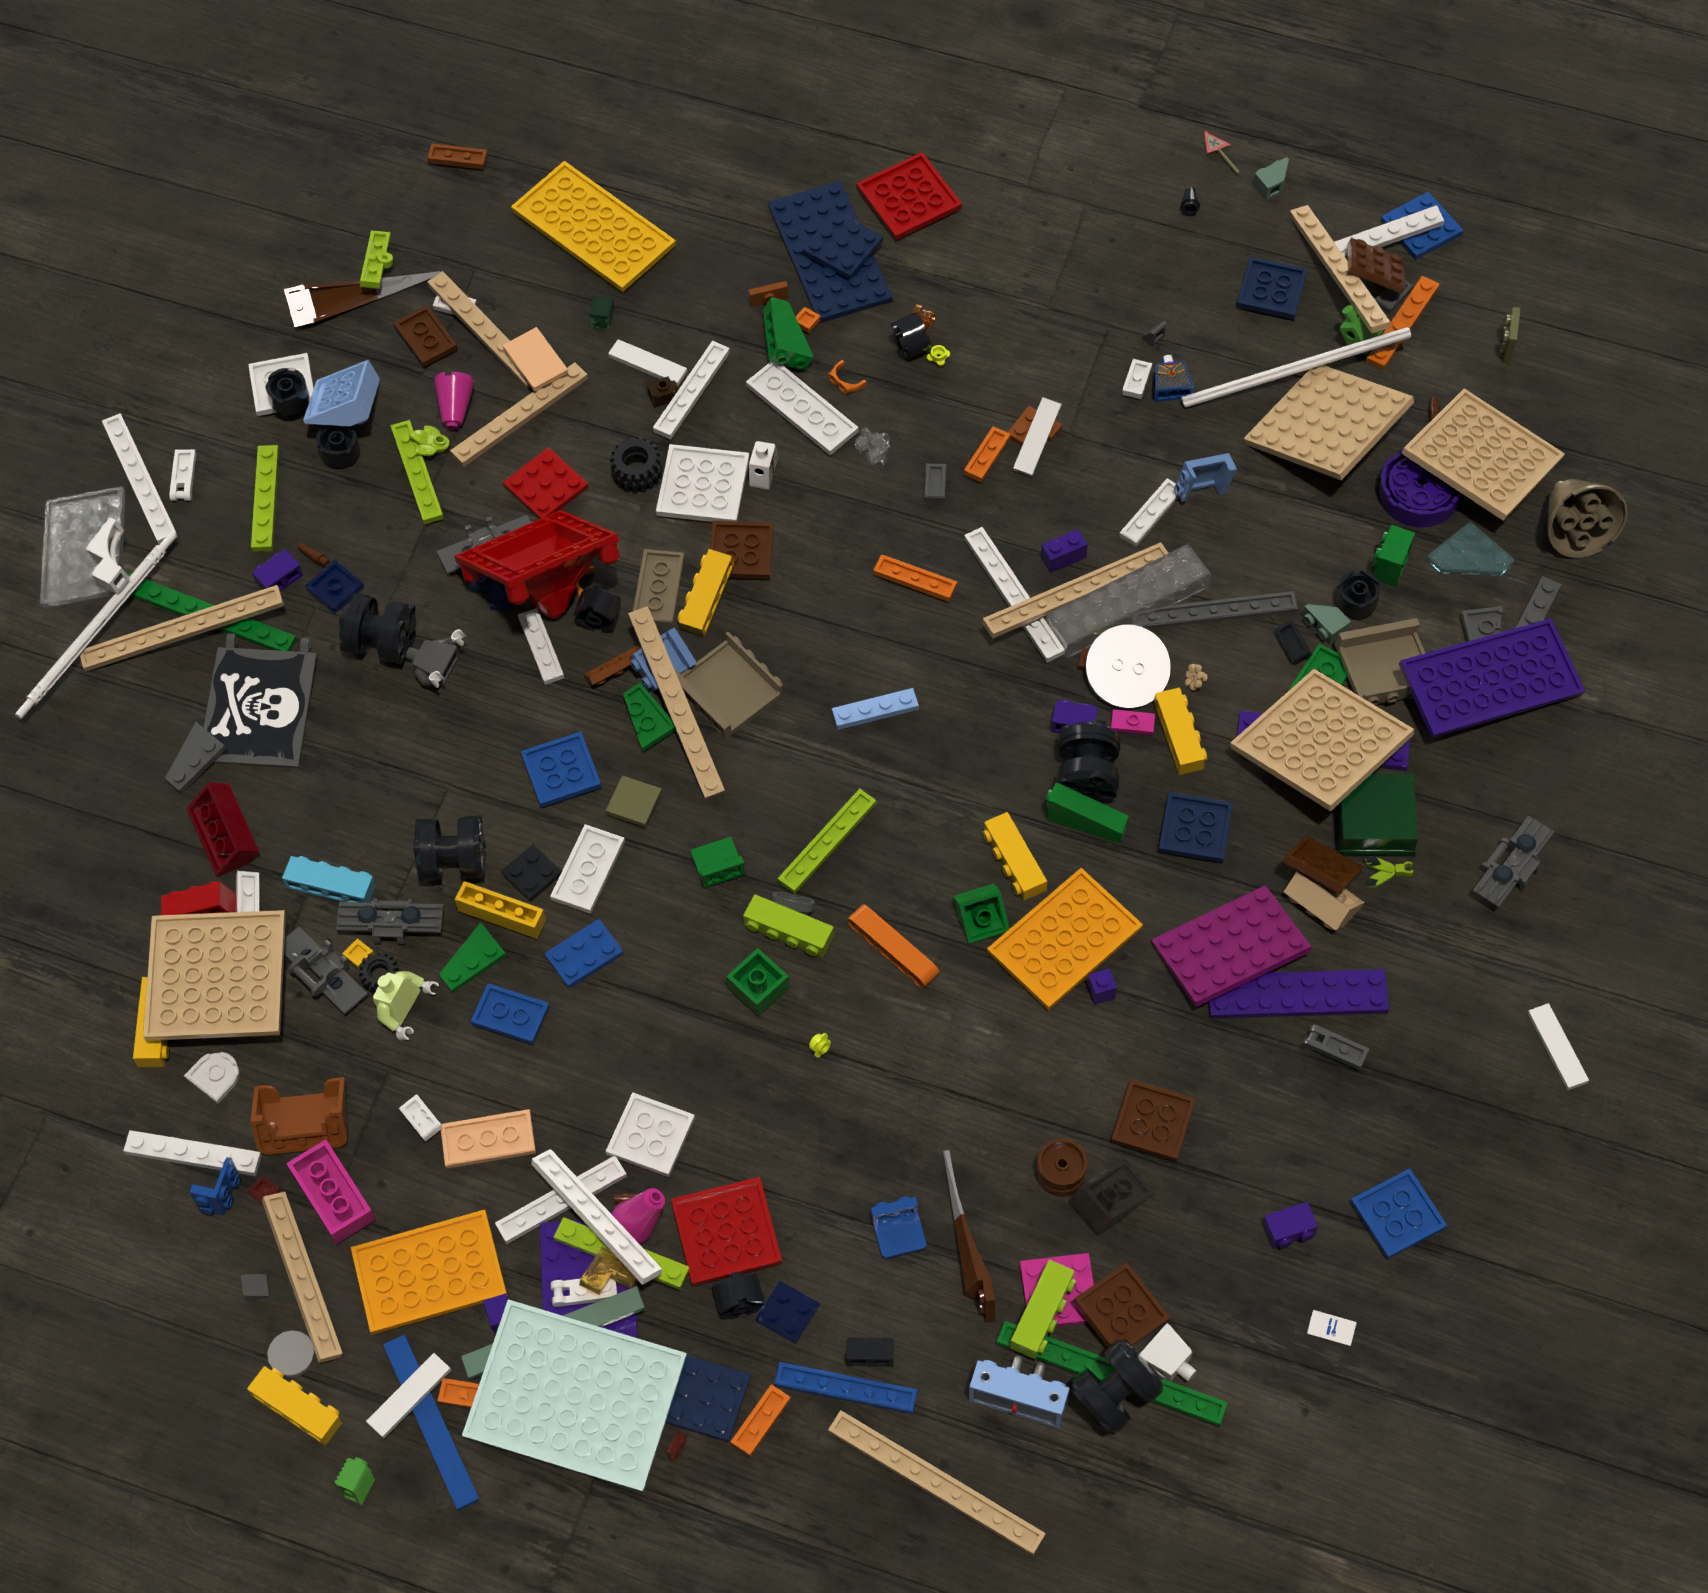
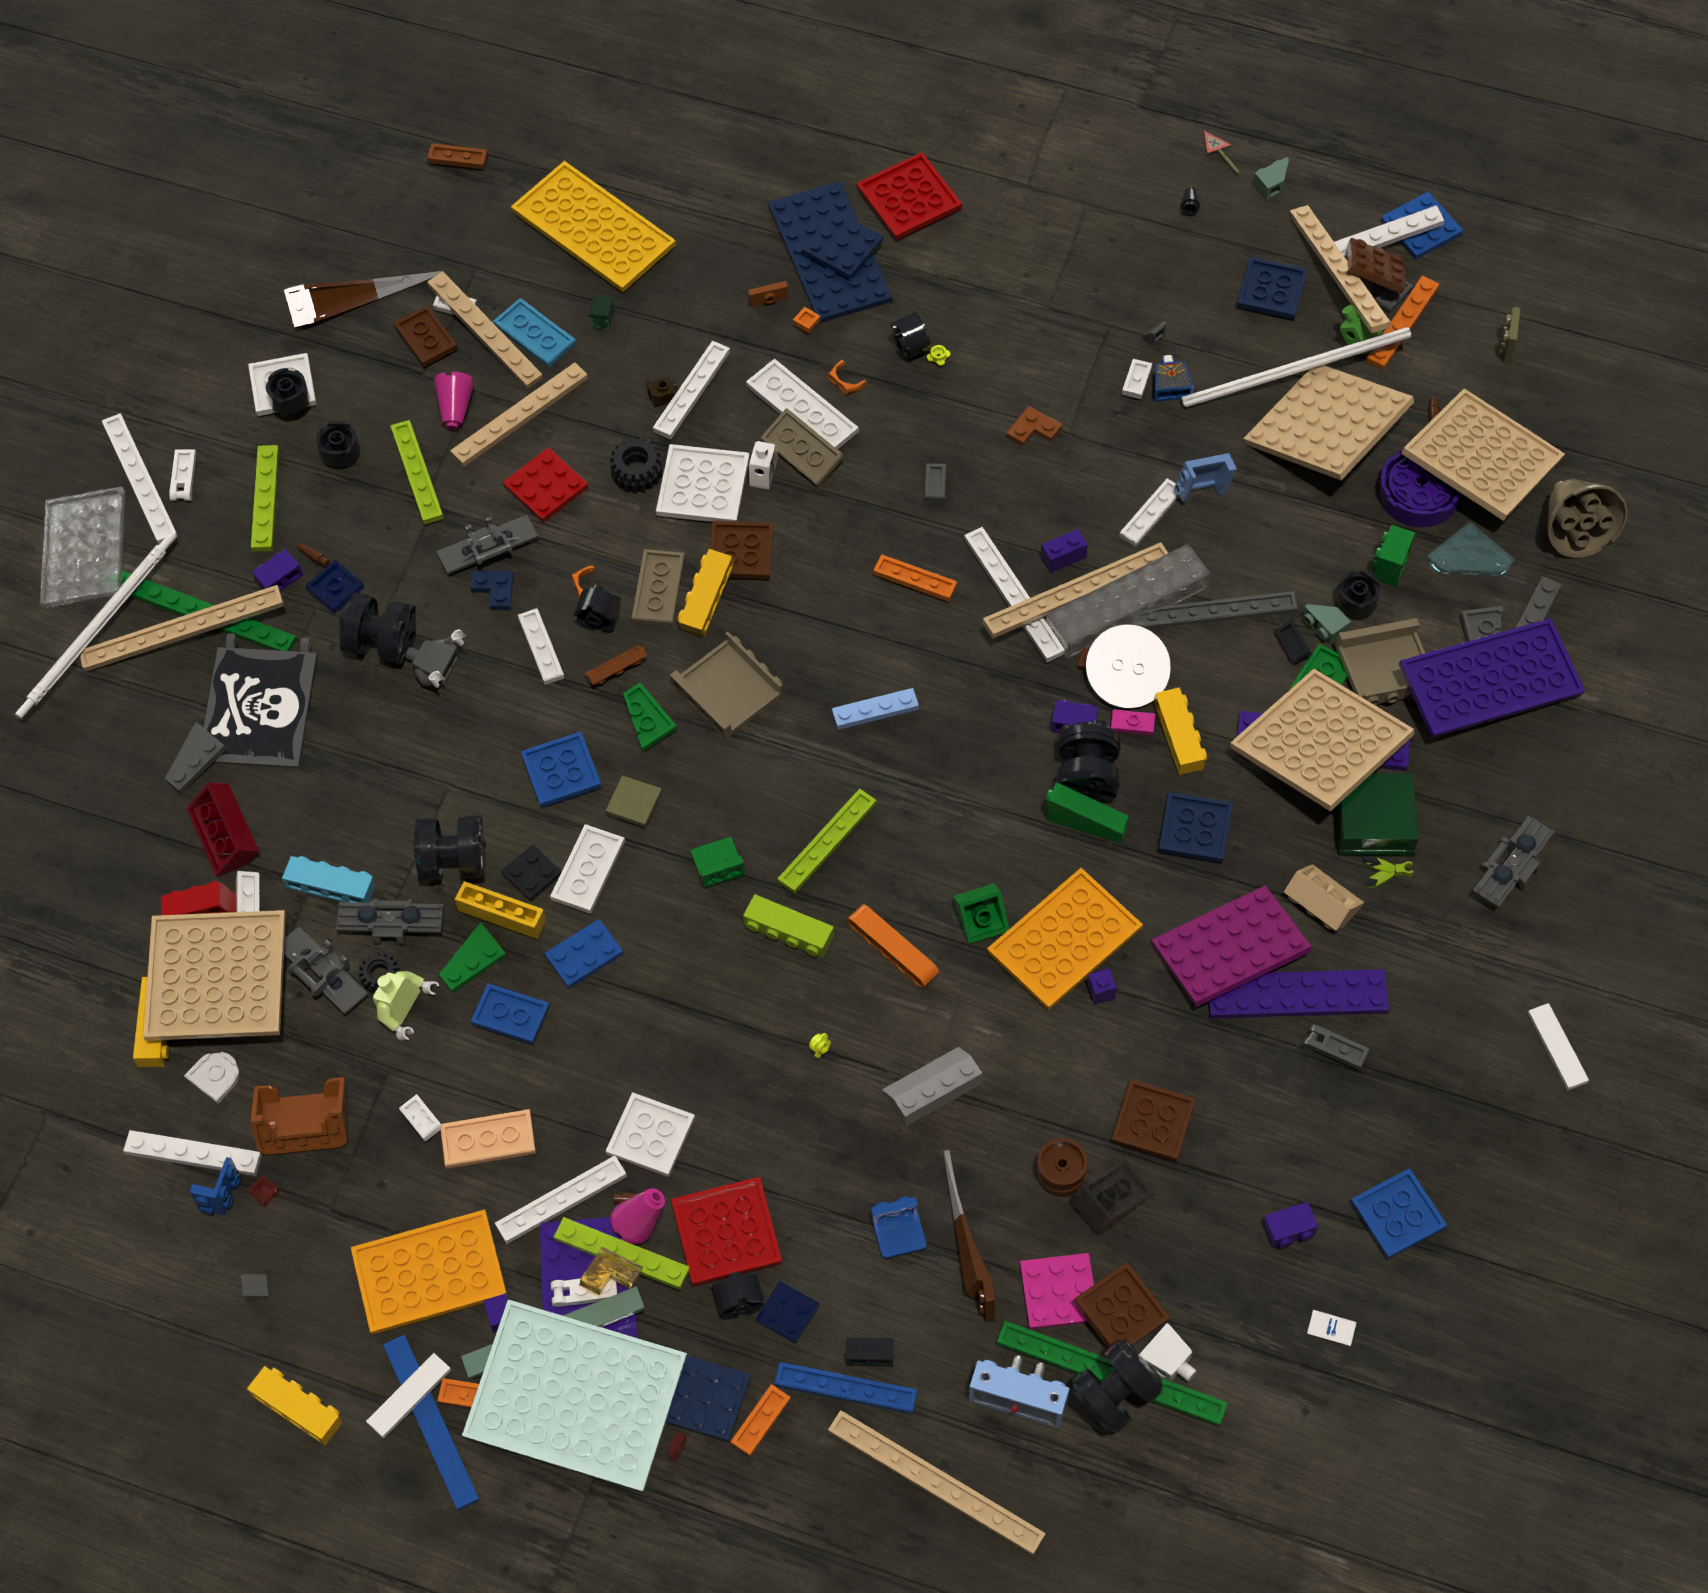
(103, 550): white arch -> none
(291, 1353): light grey tile -> none
(302, 1277): tan plate -> none
(331, 1191): dark pink brick -> none
(343, 396): light blue slope -> none
(355, 1480): bright green brick -> none
(357, 952): yellow plate -> none
(376, 259): lime hinge -> none
(430, 441): lime plate -> none
(534, 332): none -> dark azure tile
(535, 359): light nougat tile -> none
(541, 559): red piece -> none
(596, 1216): white plate -> none
(646, 362): white tile -> none
(676, 703): tan plate -> none
(677, 651): medium blue panel -> none
(757, 981): green brick -> none
(784, 336): green slope -> none
(795, 902): dark grey plate -> none
(803, 447): none -> dark tan tile
(876, 443): clear hips -> none
(927, 316): clear orange wheel -> none
(933, 1085): none -> light grey slope
(987, 454): orange plate -> none
(1015, 856): yellow brick -> none
(1037, 437): white tile -> none
(1042, 1310): lime brick -> none
(1195, 677): tan plant -> none
(1323, 864): reddish brown plate -> none

